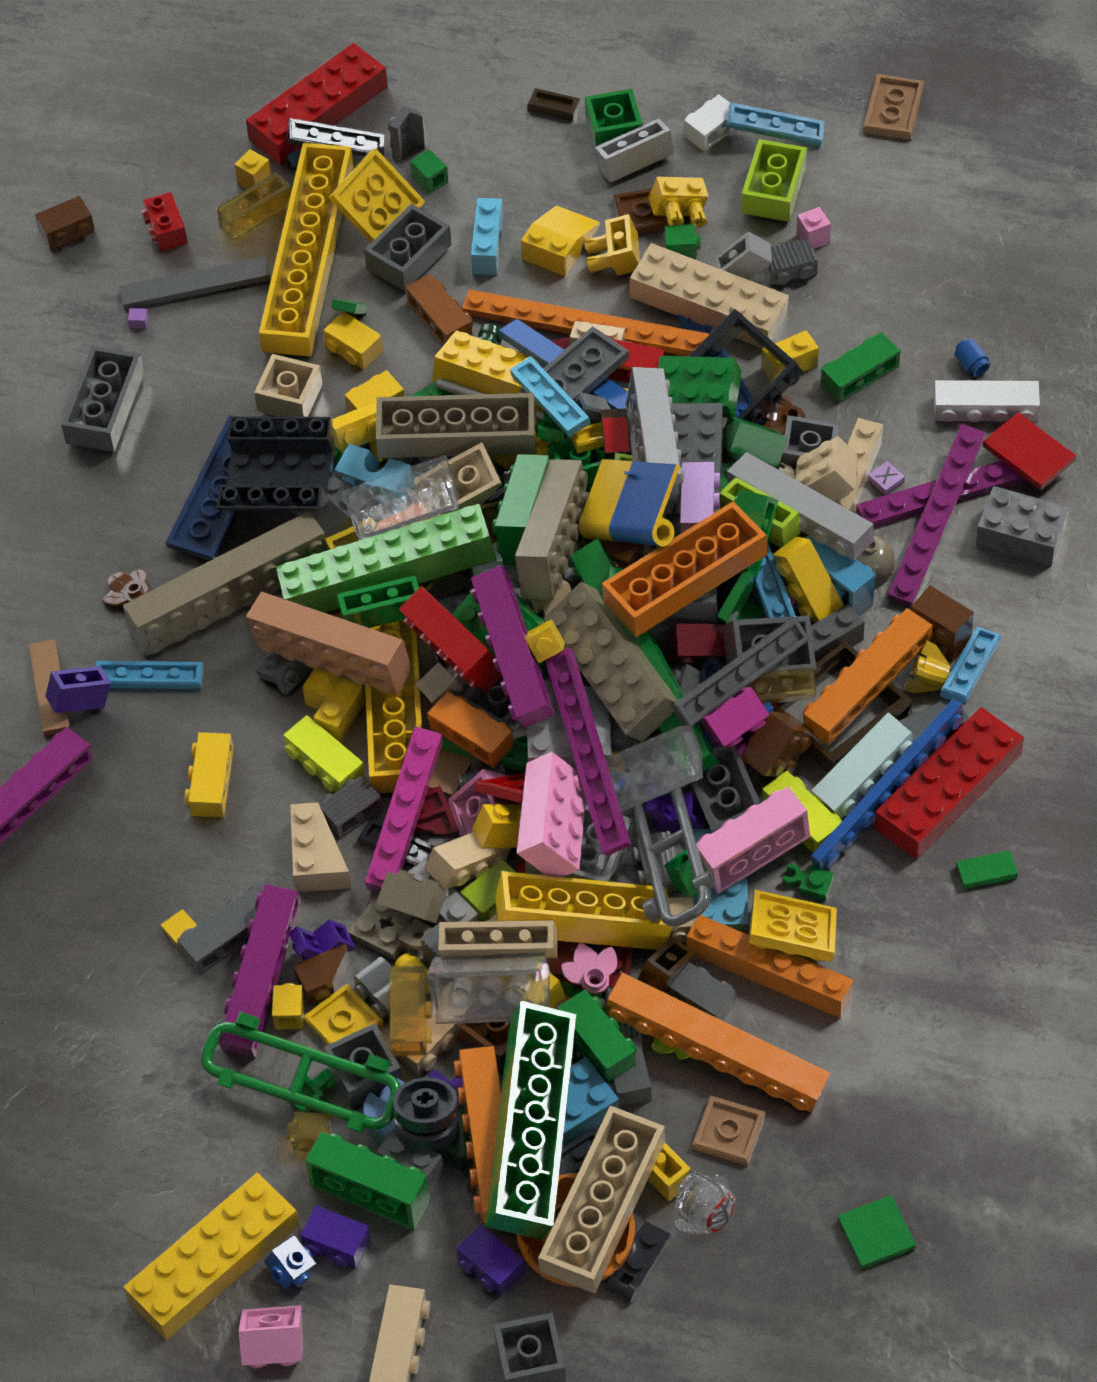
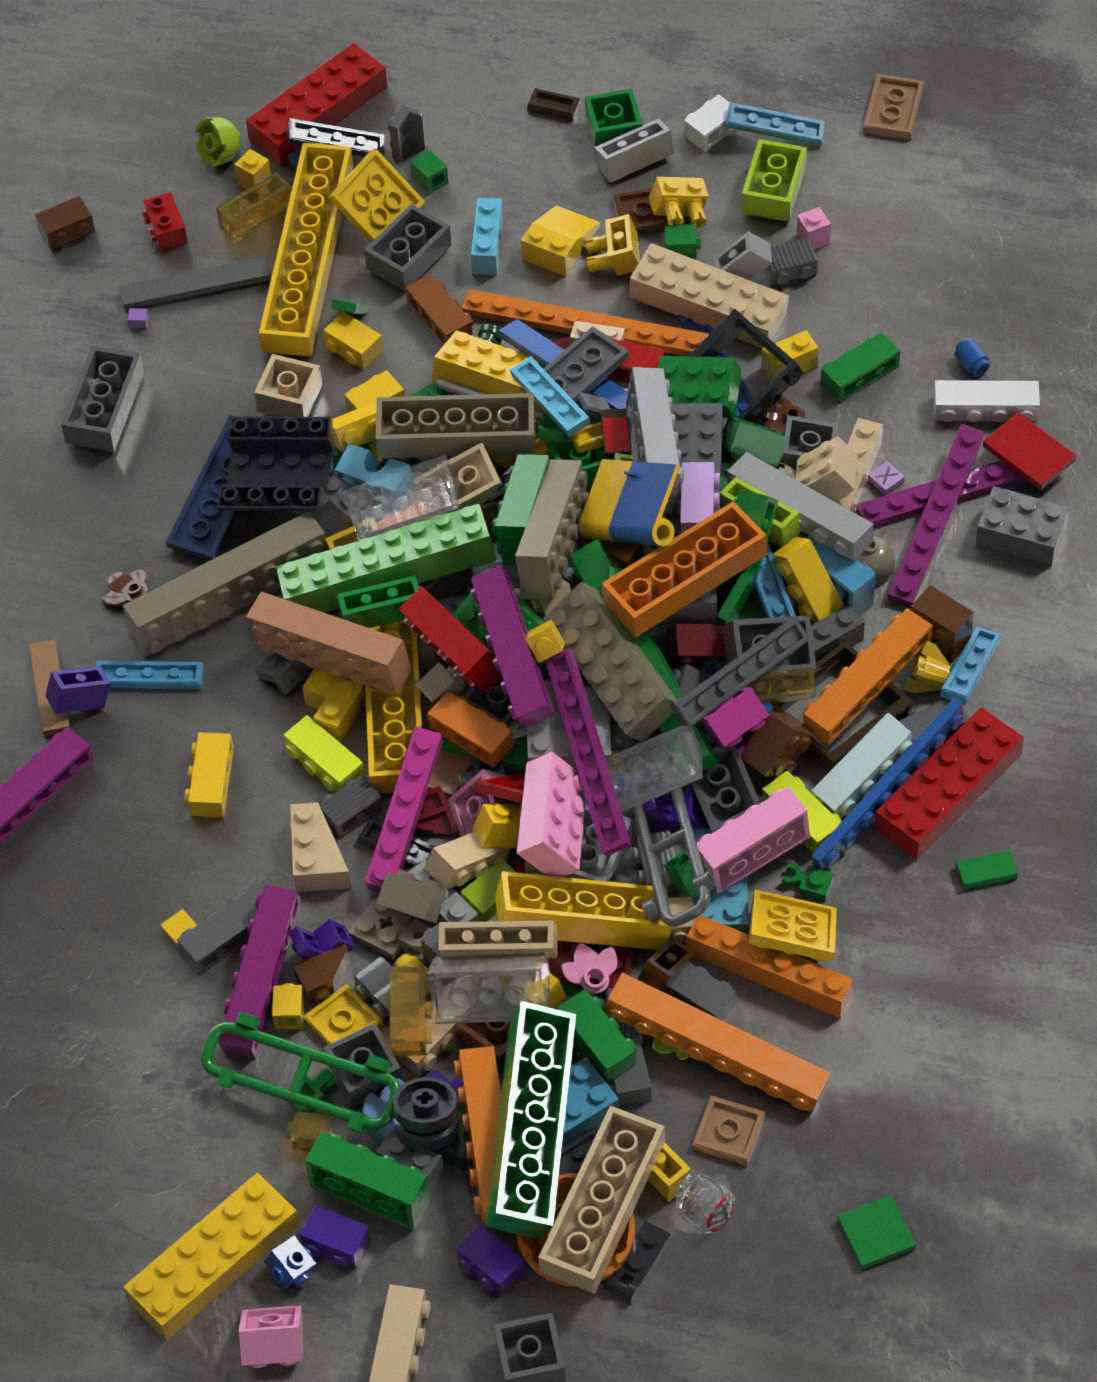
(217, 140): none -> lime cylinder

